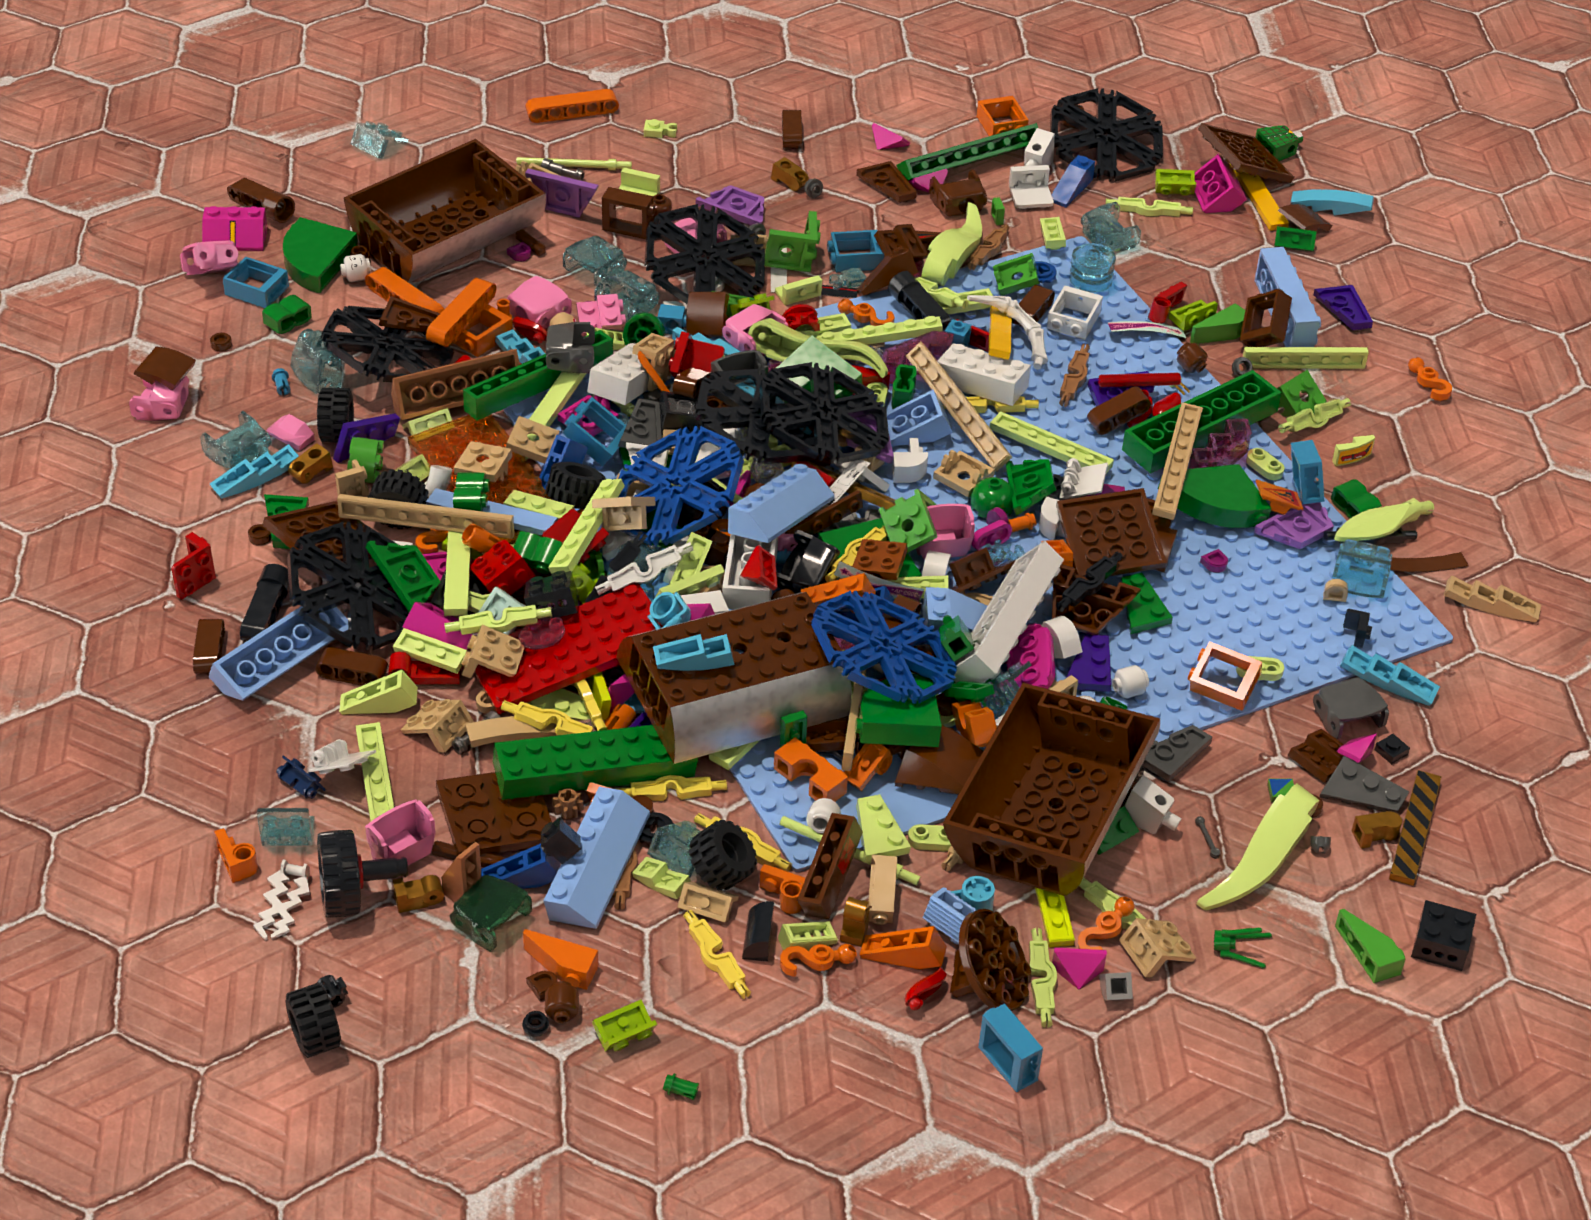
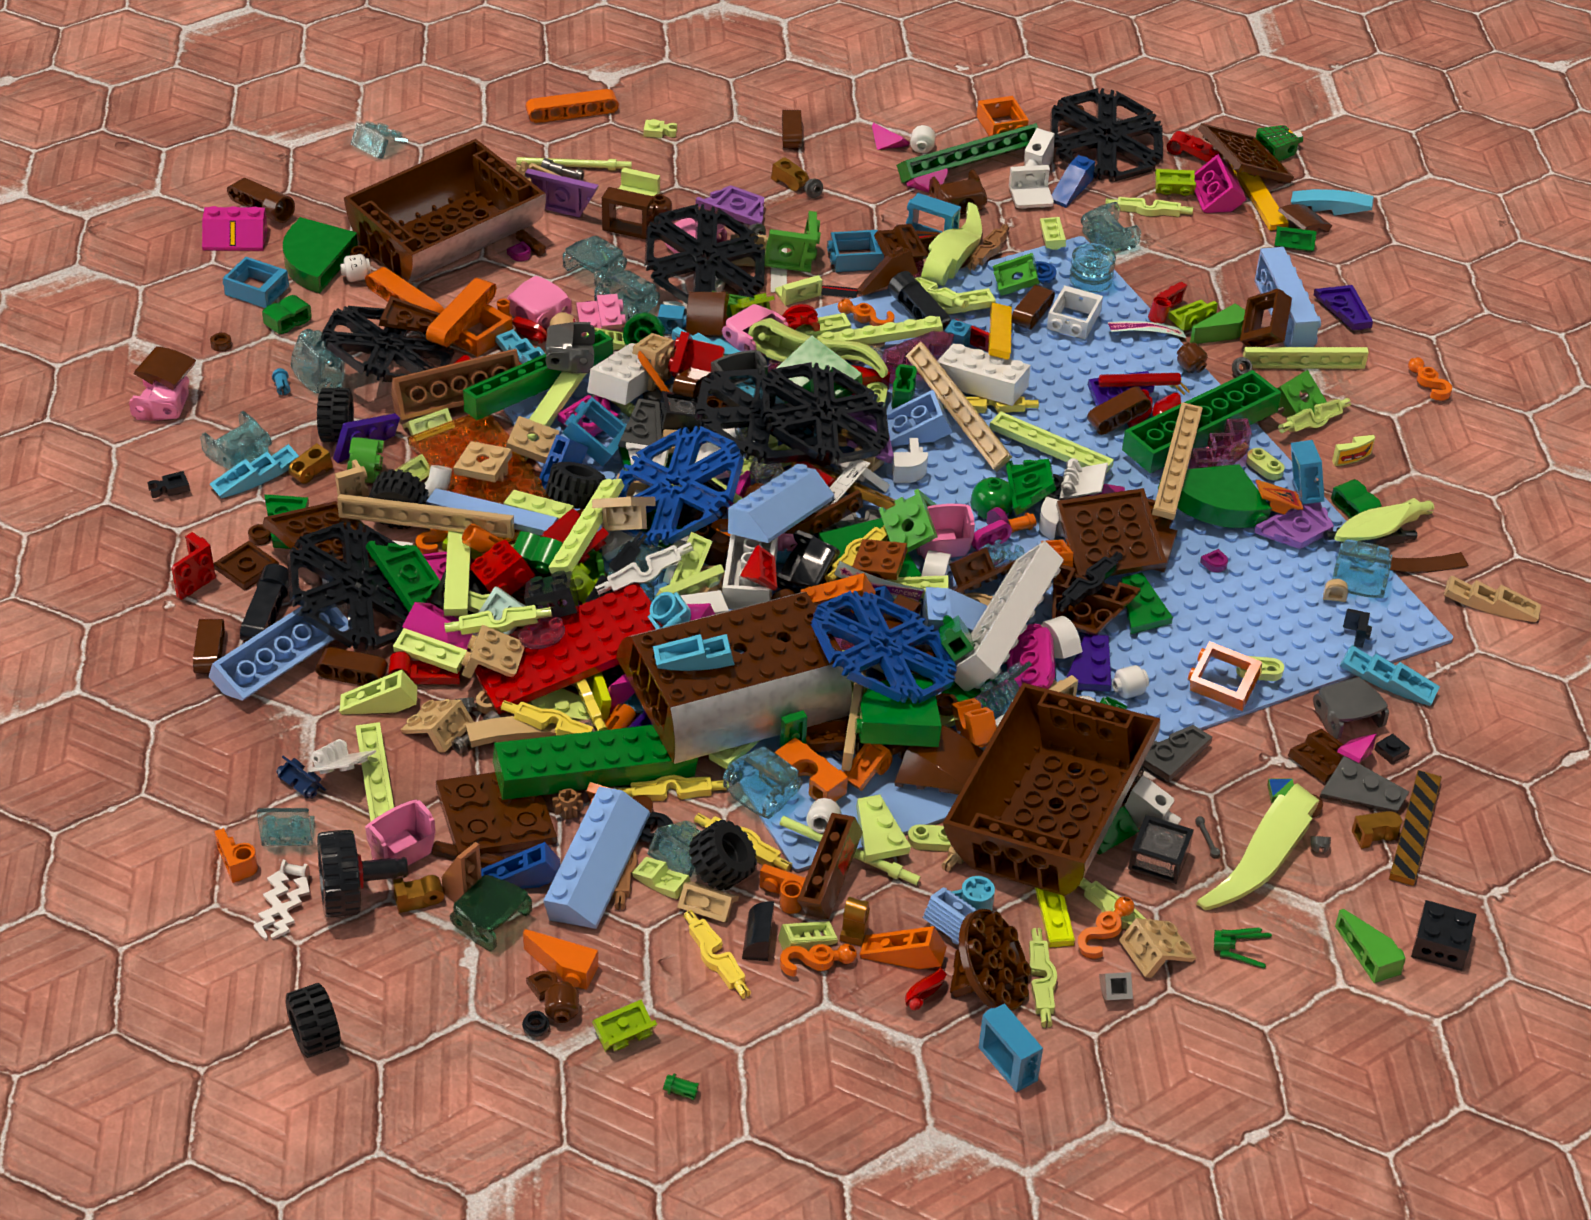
(171, 484): none -> black plate
(209, 257): bright pink piece -> none
(244, 564): none -> reddish brown tile
(292, 432): bright pink slope -> none
(335, 989): black gear -> none
(468, 703): none -> dark grey plate
(471, 491): green brick -> none
(560, 840): black brick -> none
(762, 781): none -> clear light blue piece
(851, 278): clear light blue plate -> none
(882, 889): tan window -> none
(888, 180): reddish brown wing -> none
(922, 139): none -> white head
(933, 206): none -> dark azure window
(961, 464): tan piece -> none
(969, 690): green plate -> none
(997, 211): bright green tile -> none
(1031, 327): white animal -> none
(1077, 375): medium nougat piece -> none
(1079, 965): dark pink slope -> none
(1161, 849): none -> piece
(1192, 145): none -> red plate

